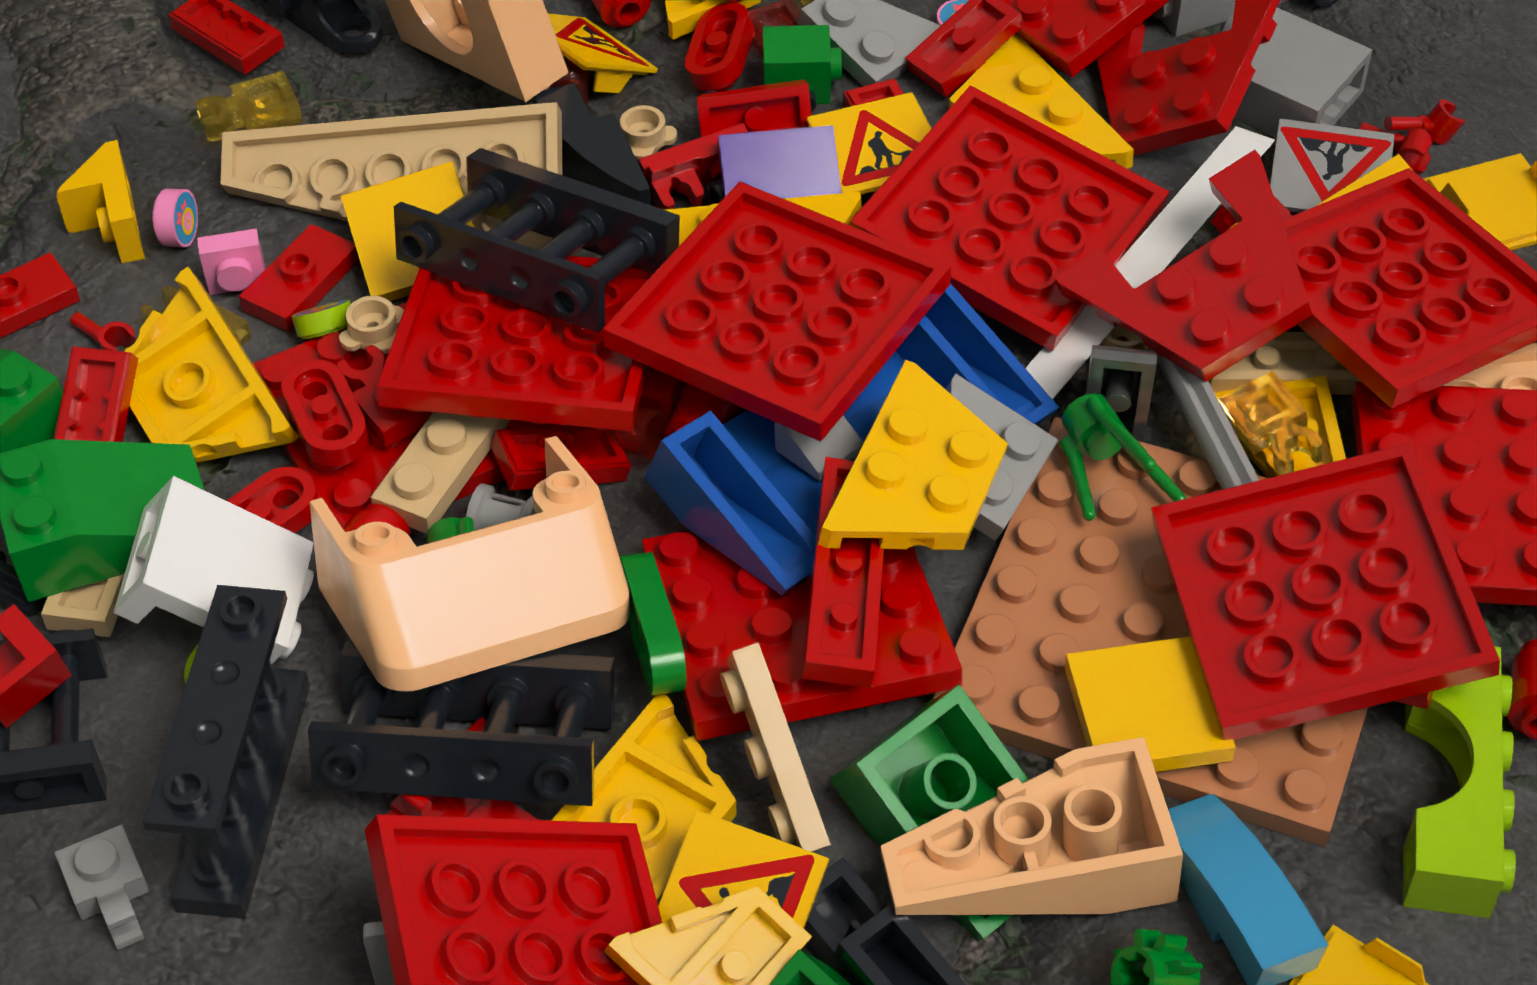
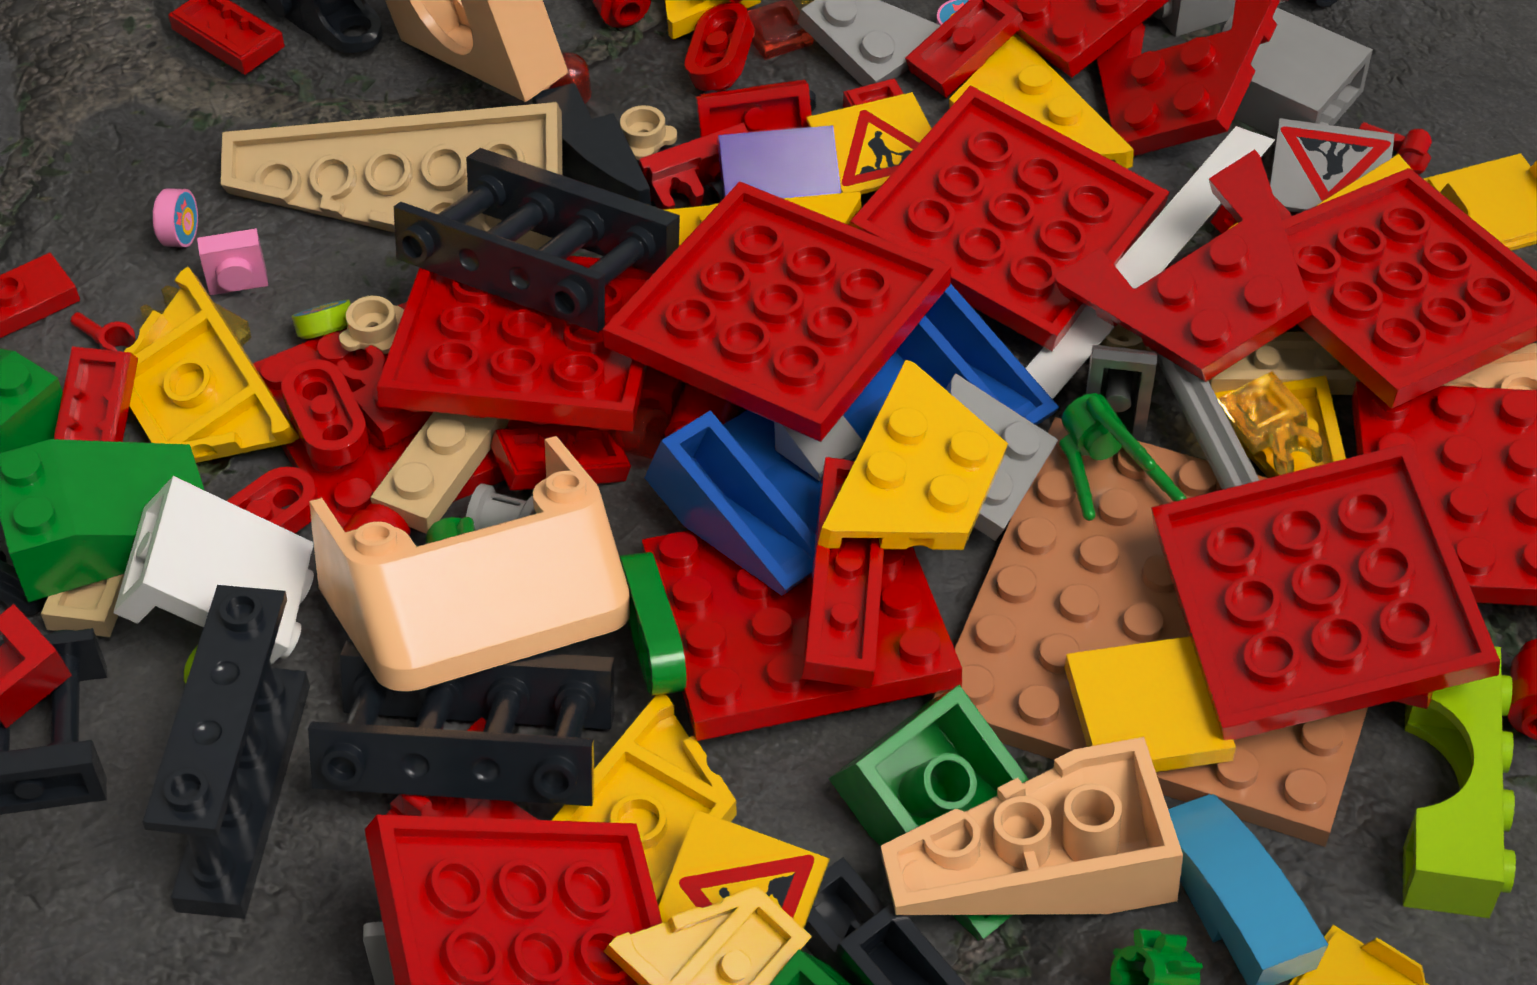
(102, 198): yellow slope -> none
(104, 879): light grey plate -> none
(253, 105): clear yellow plate -> none
(299, 277): red plate -> none
(373, 228): yellow tile -> none
(599, 52): yellow piece -> none
(773, 750): tan plate -> none
(802, 54): green brick -> none
(1438, 123): red hand -> none

